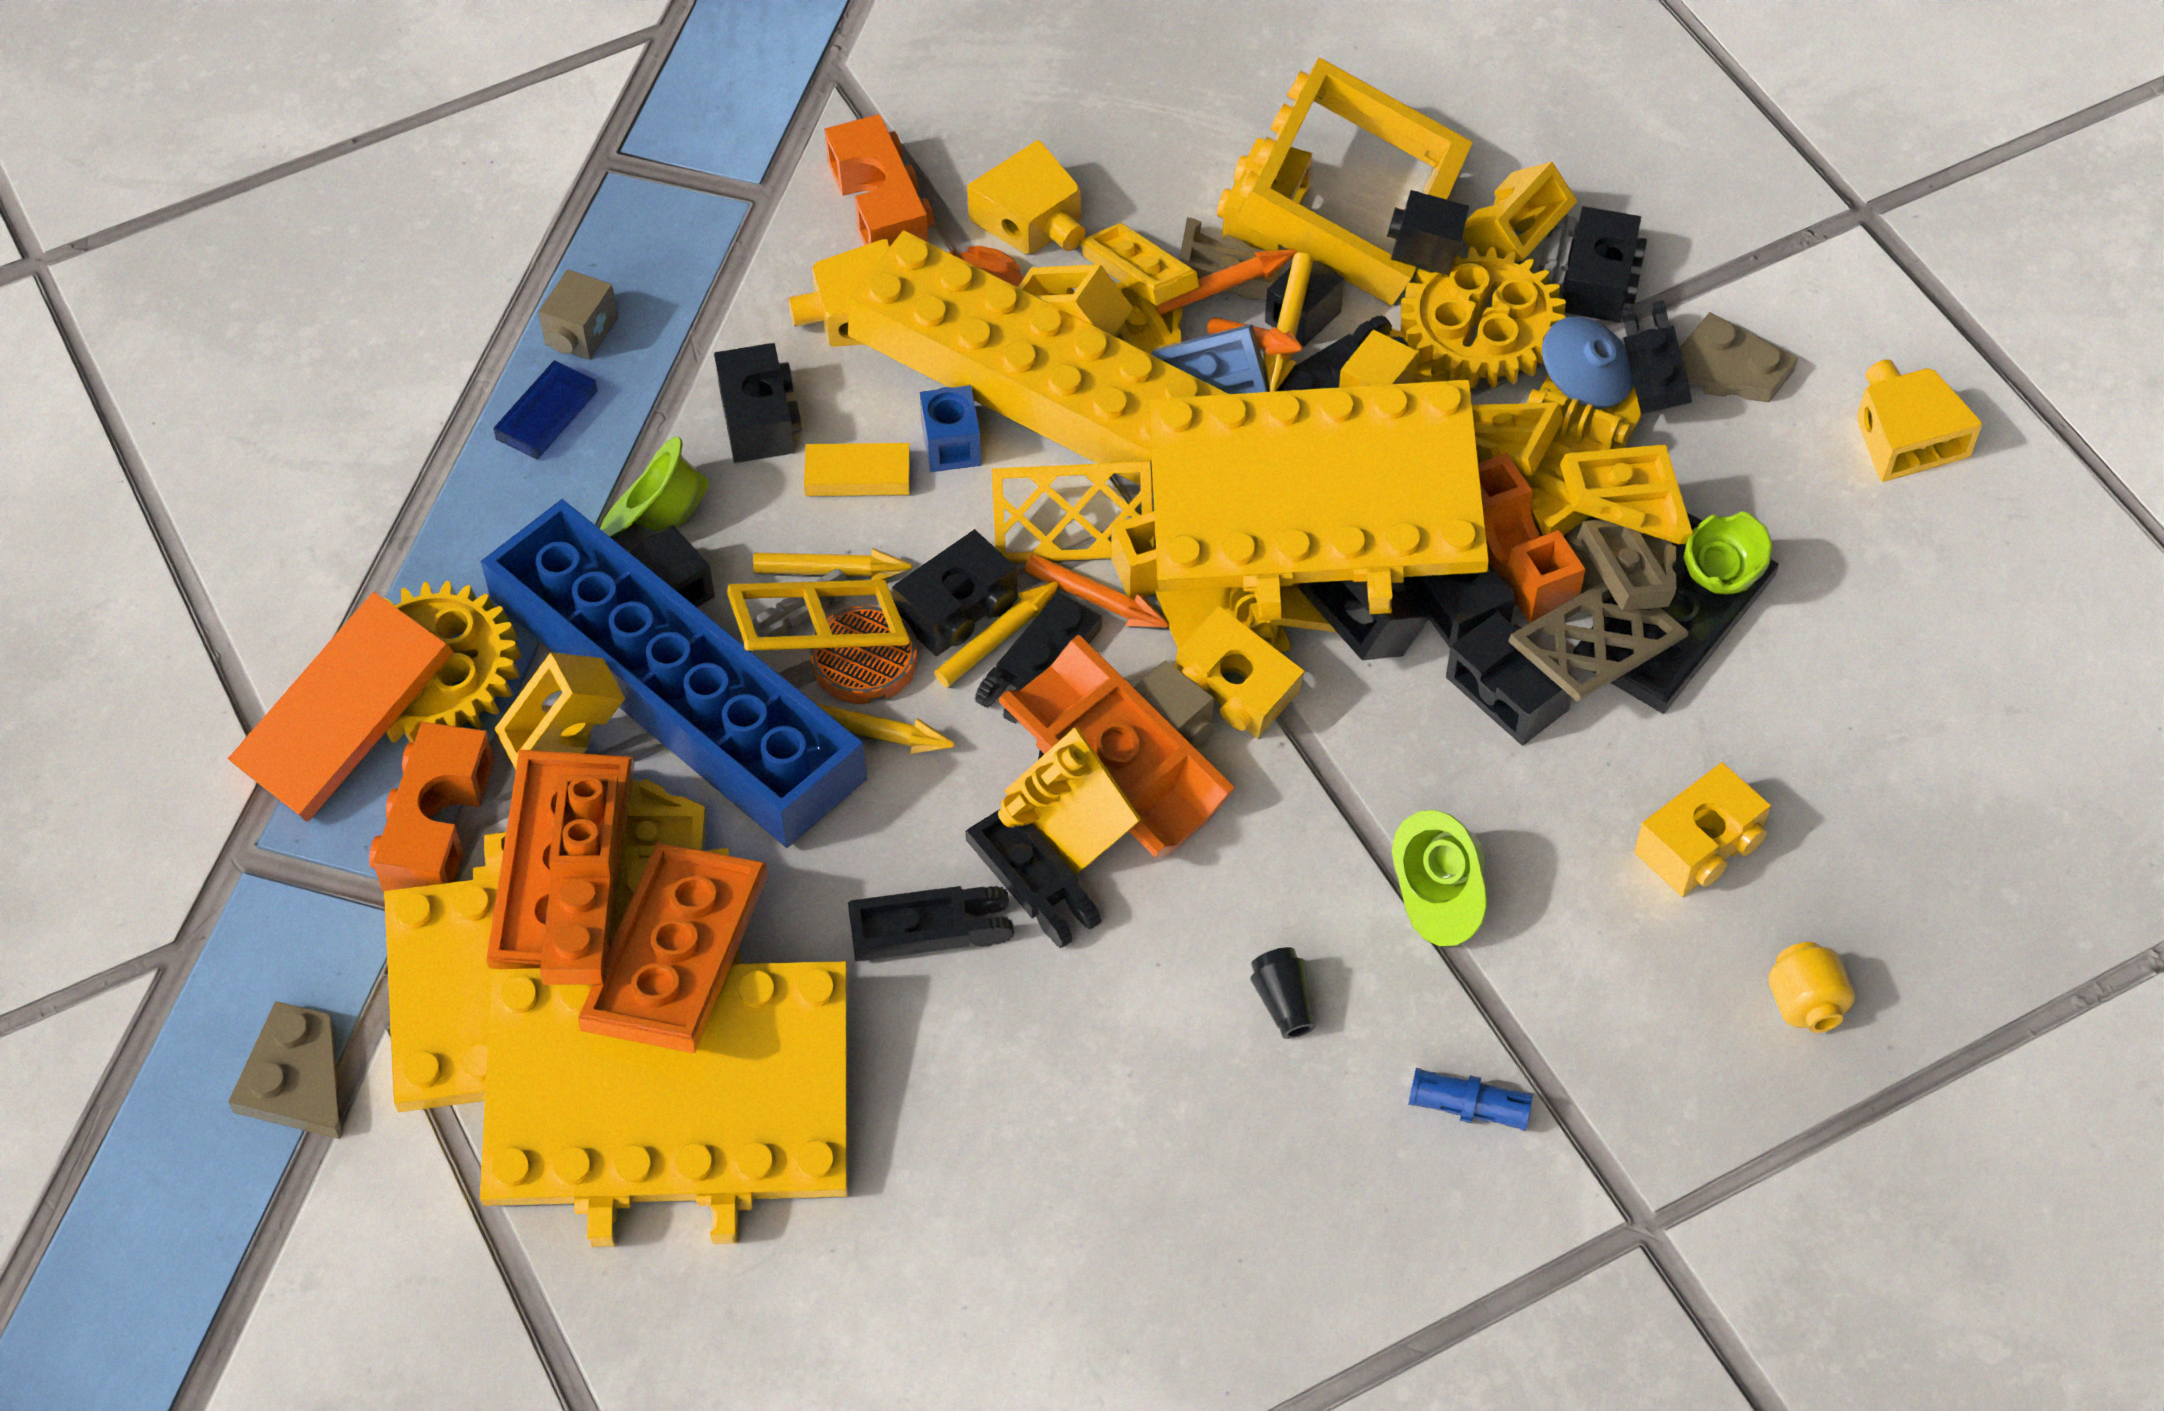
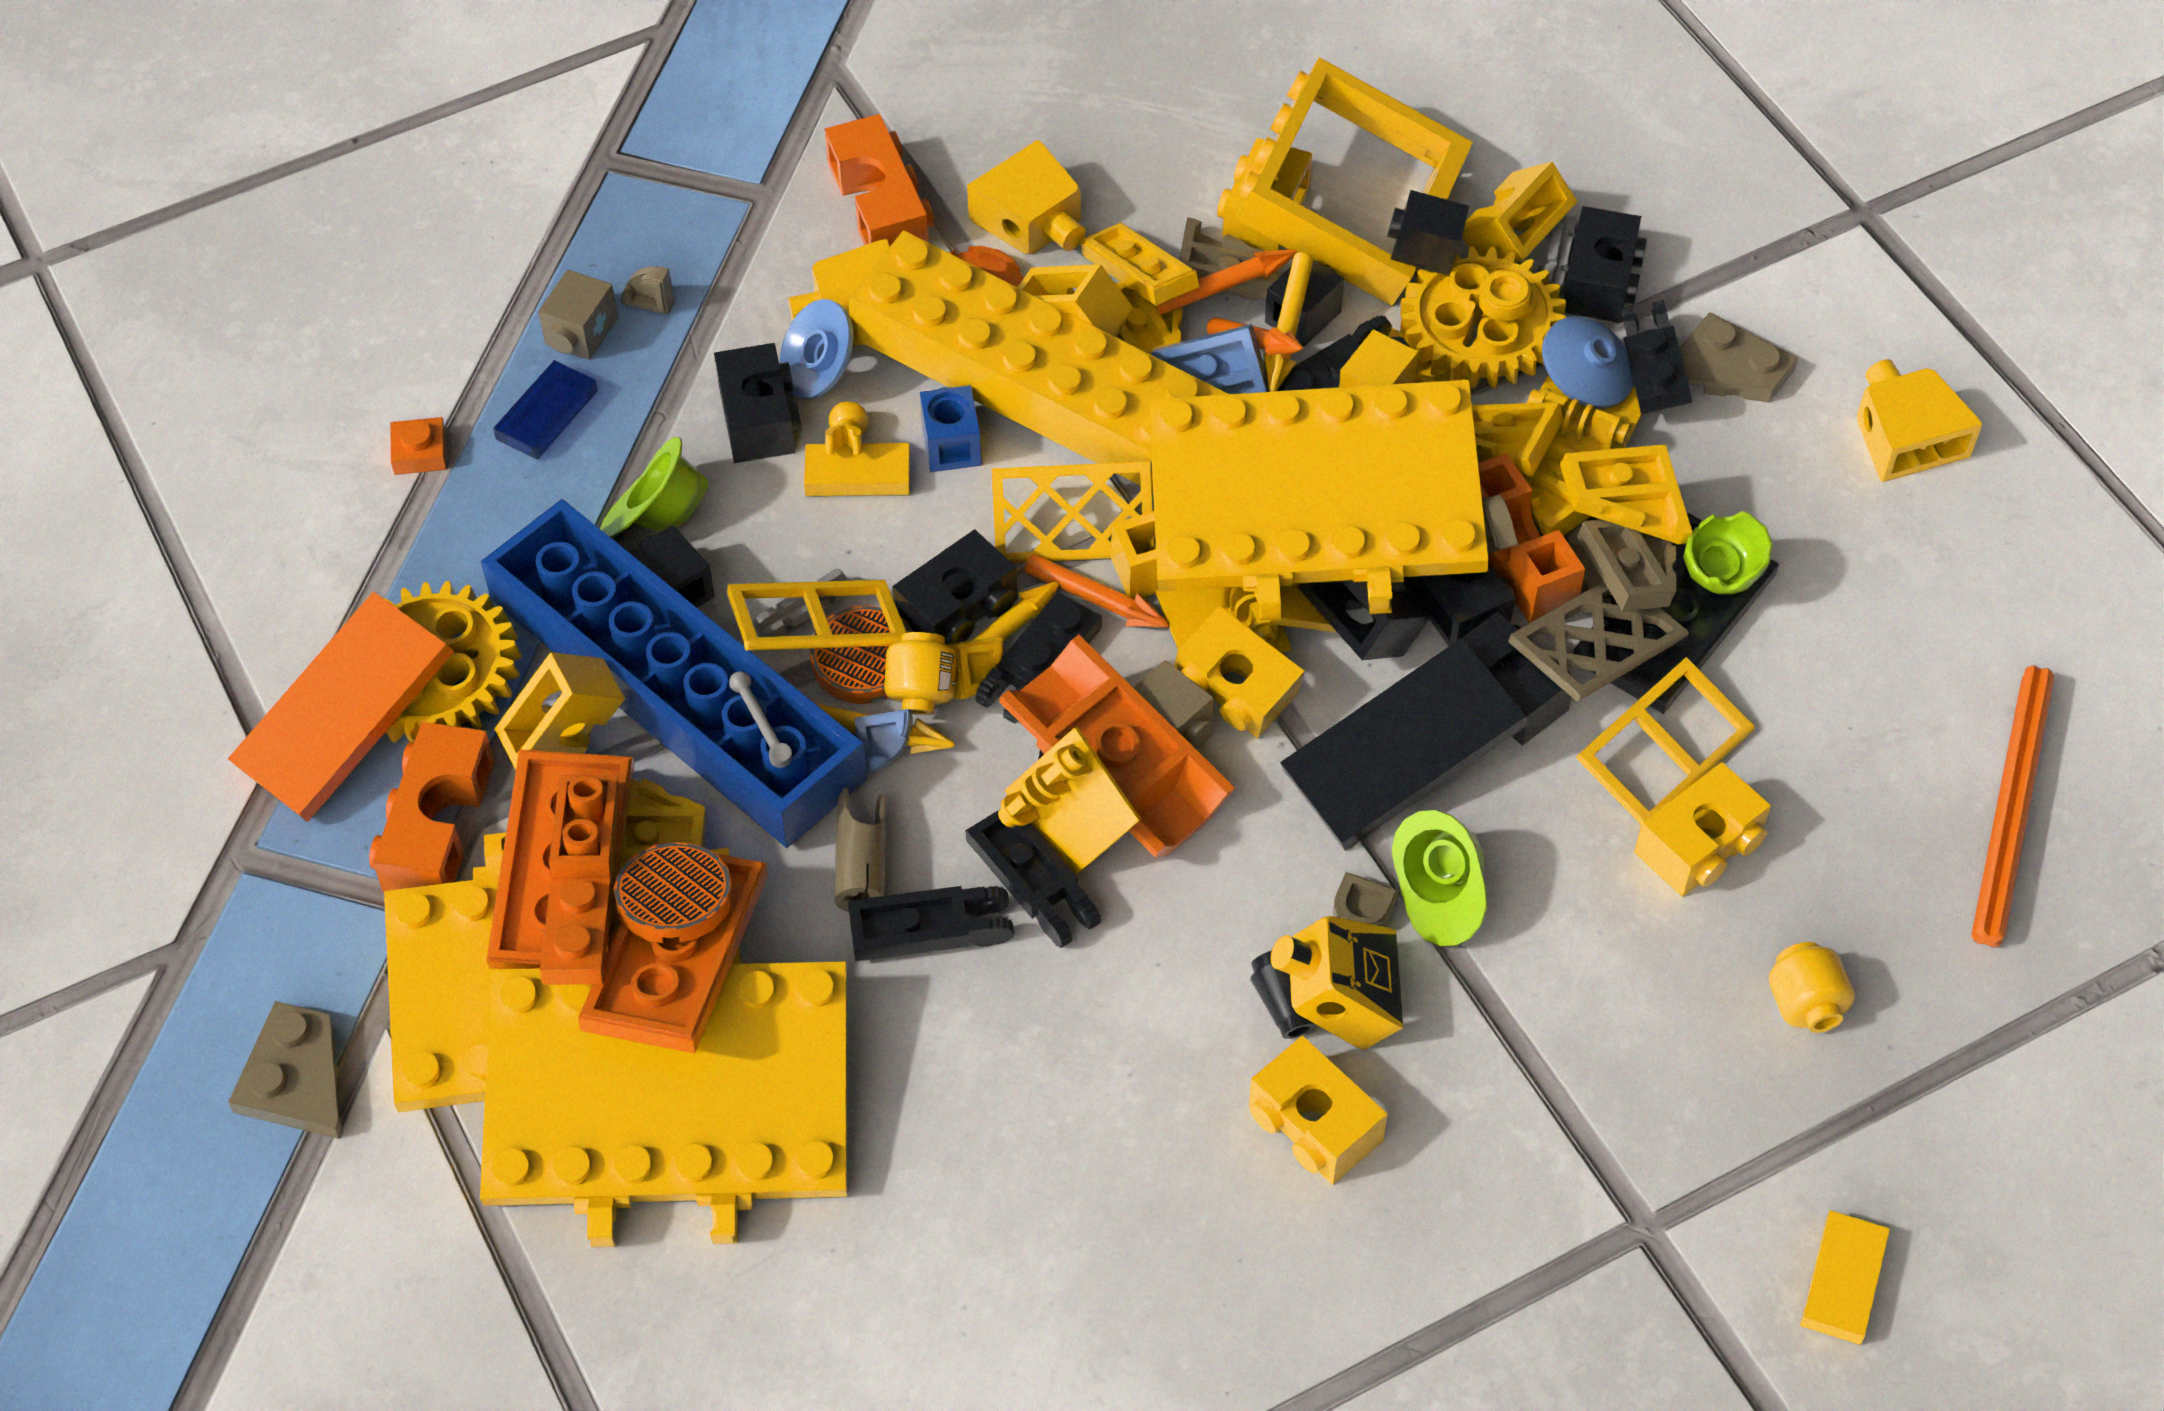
(418, 445): none -> orange plate
(649, 290): none -> dark tan tile
(673, 892): none -> tile
(779, 753): none -> light grey hinge
(818, 348): none -> medium blue dish
(847, 425): none -> yellow arm
(859, 854): none -> dark tan piece
(877, 565): yellow piece -> none
(883, 737): none -> medium blue tile
(920, 672): none -> yellow head
(974, 662): none -> yellow tile
(1308, 1081): none -> yellow brick
(1344, 978): none -> yellow torso
(1364, 900): none -> dark tan tile
(1404, 743): none -> black tile
(1470, 1099): blue pin -> none
(1498, 524): none -> dark tan tile
(1504, 295): none -> yellow tile
(1664, 740): none -> yellow window
(1845, 1277): none -> yellow tile
(2013, 807): none -> orange axle

